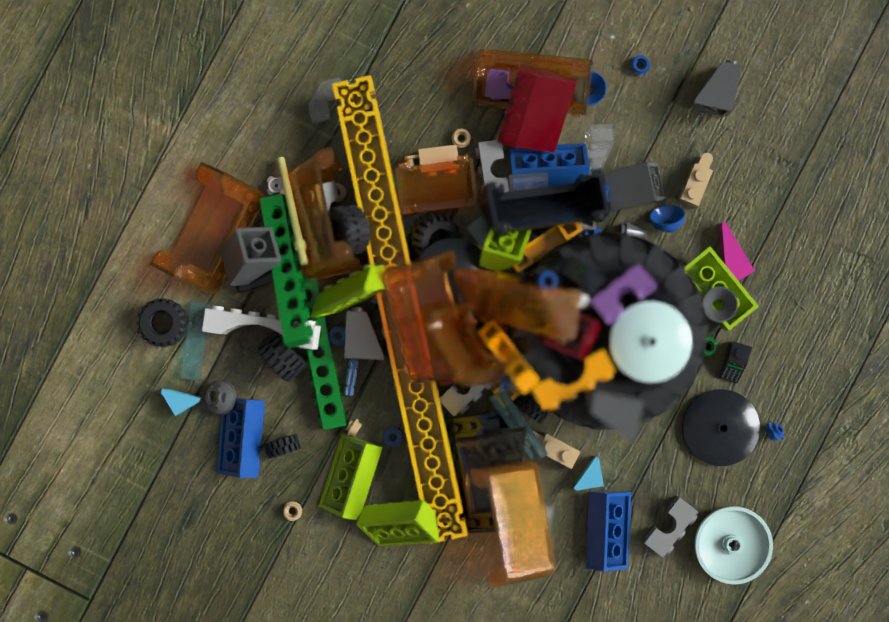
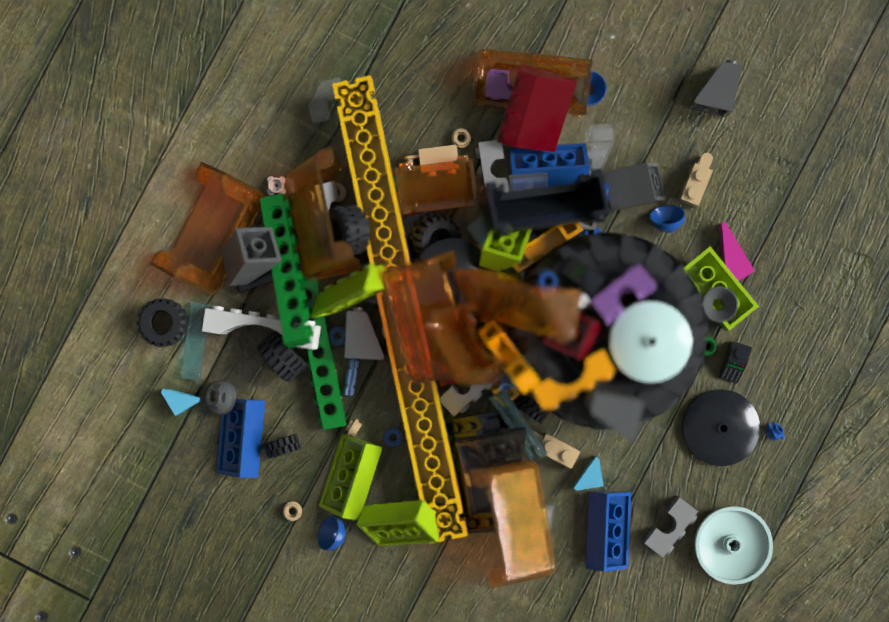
(299, 244): yellowish green bar -> none
(331, 533): none -> blue piece
(631, 229): dark grey cone -> none
(646, 65): blue plate -> none

